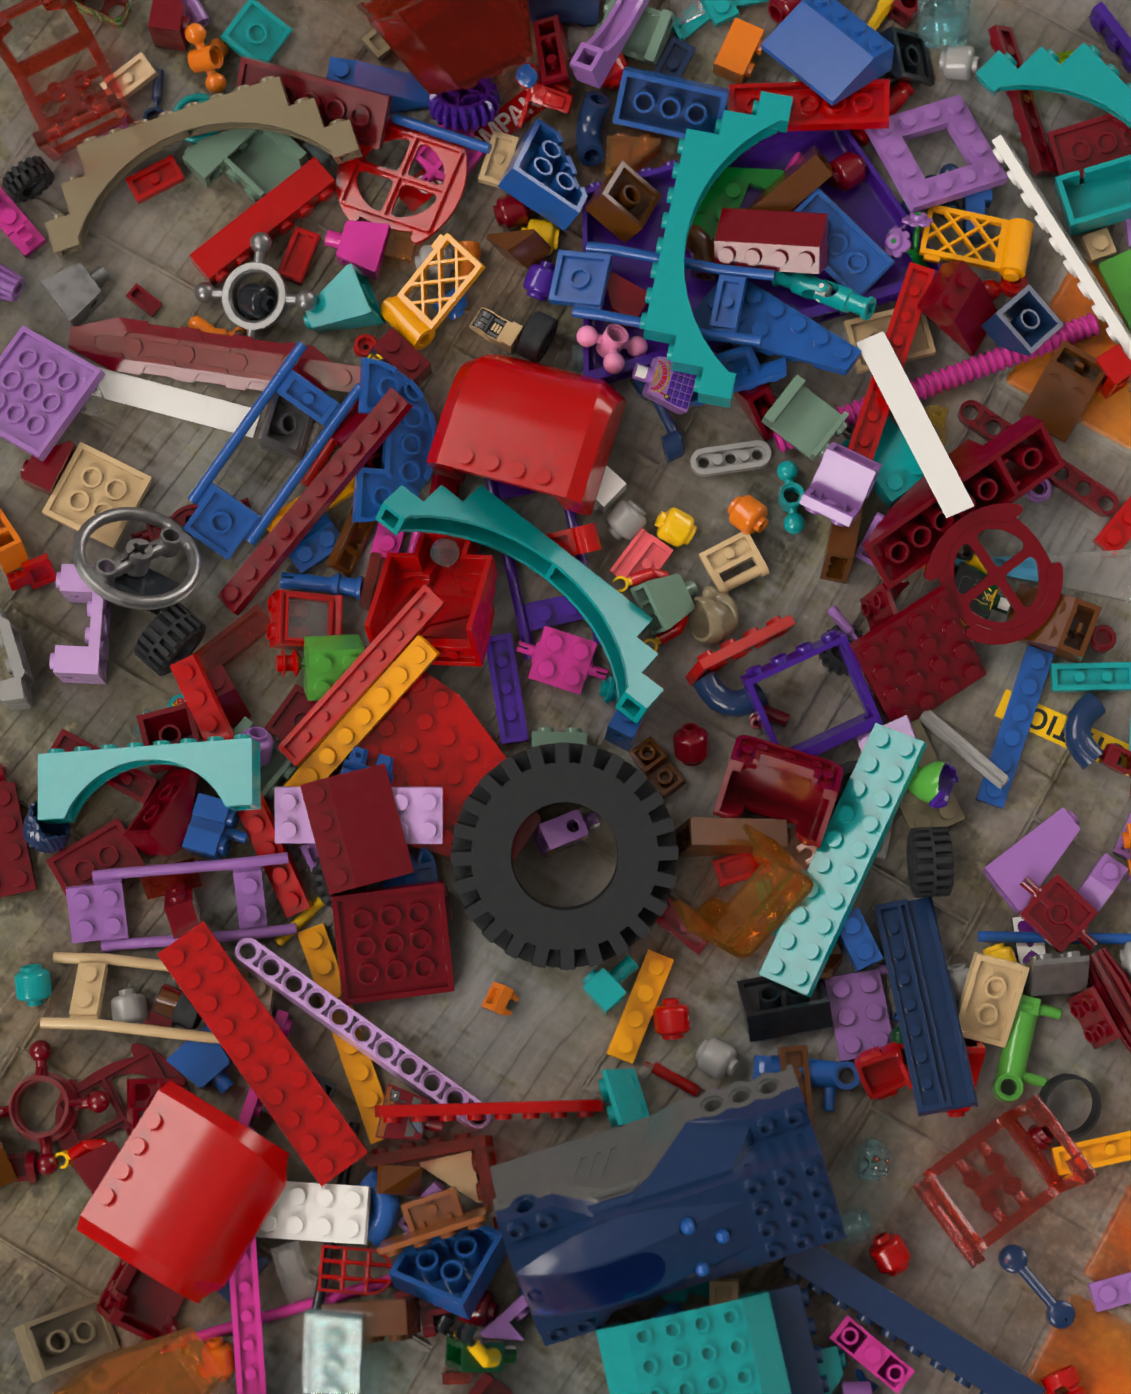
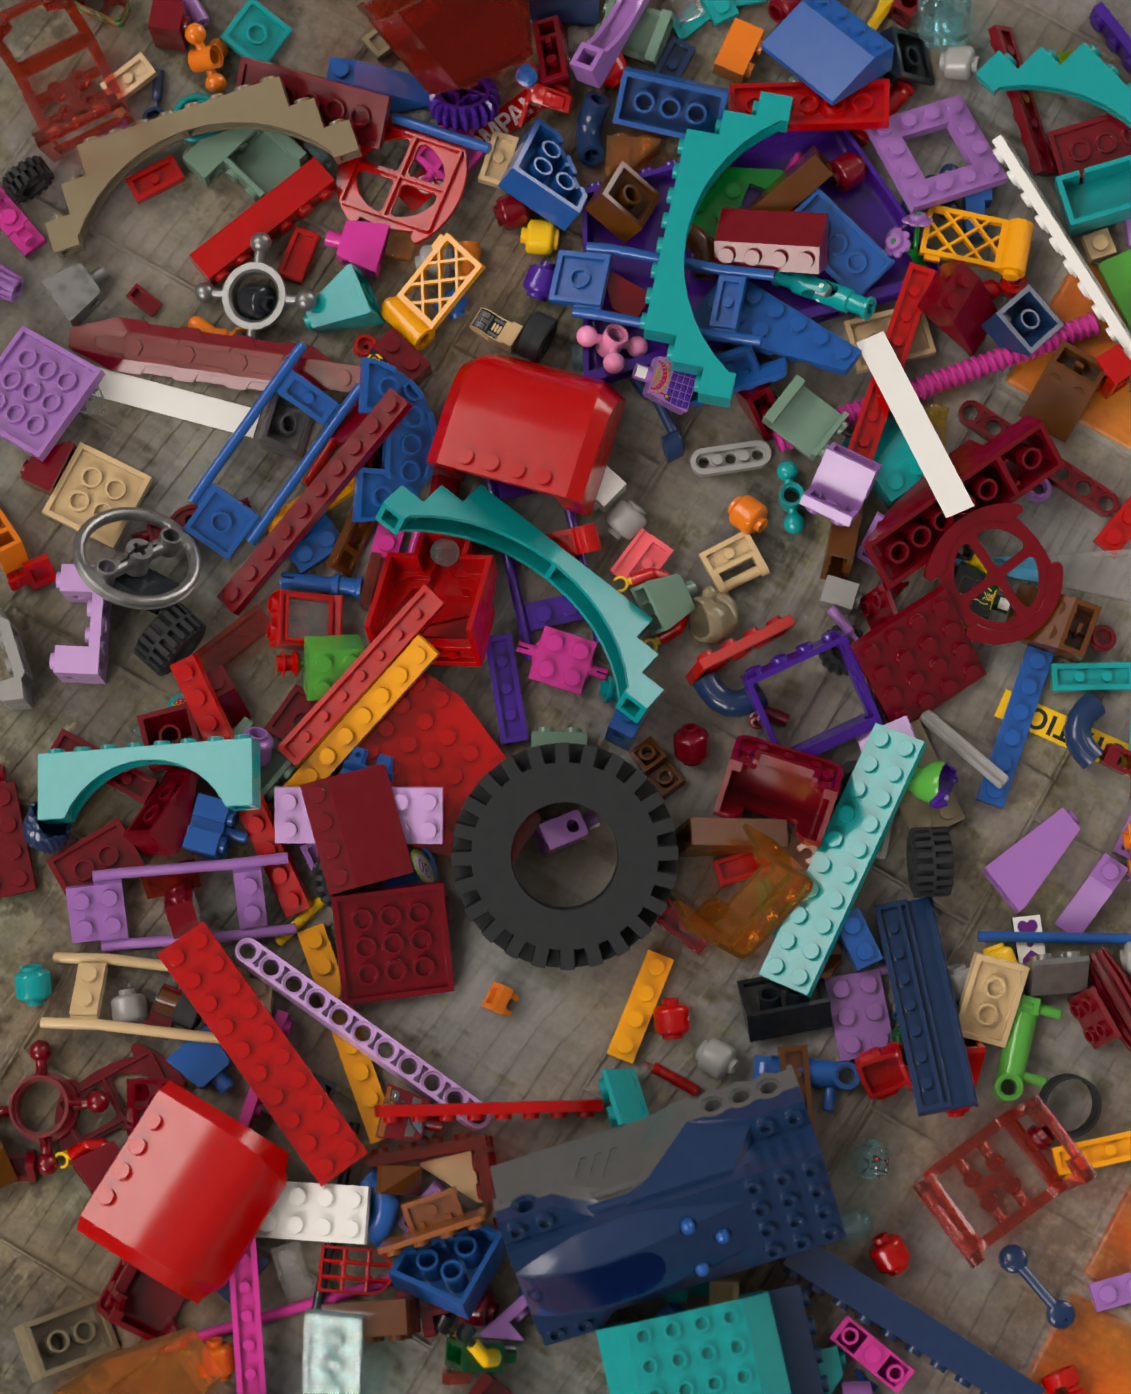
(423, 866): none -> sticker
(521, 247): reddish brown slope -> none
(605, 987): teal brick -> none
(675, 527): yellow head -> none
(841, 594): none -> light grey brick
(1058, 913): dark red plate -> none

